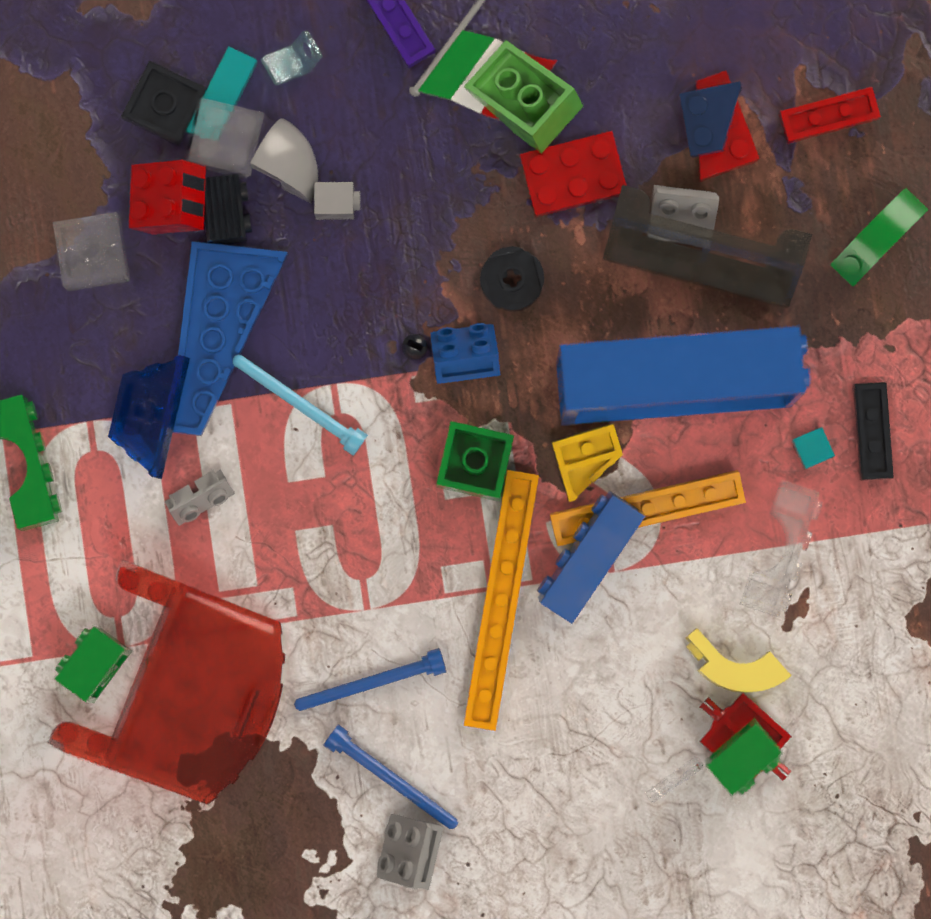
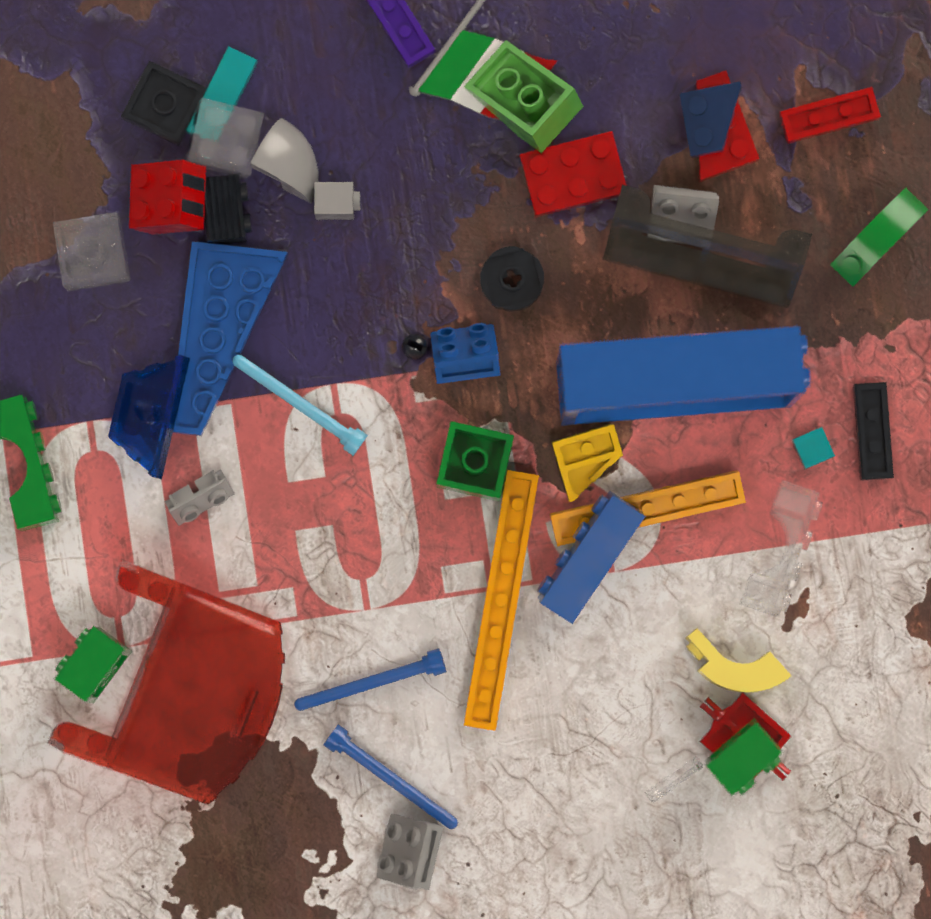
(292, 60): clear light blue bracket -> none

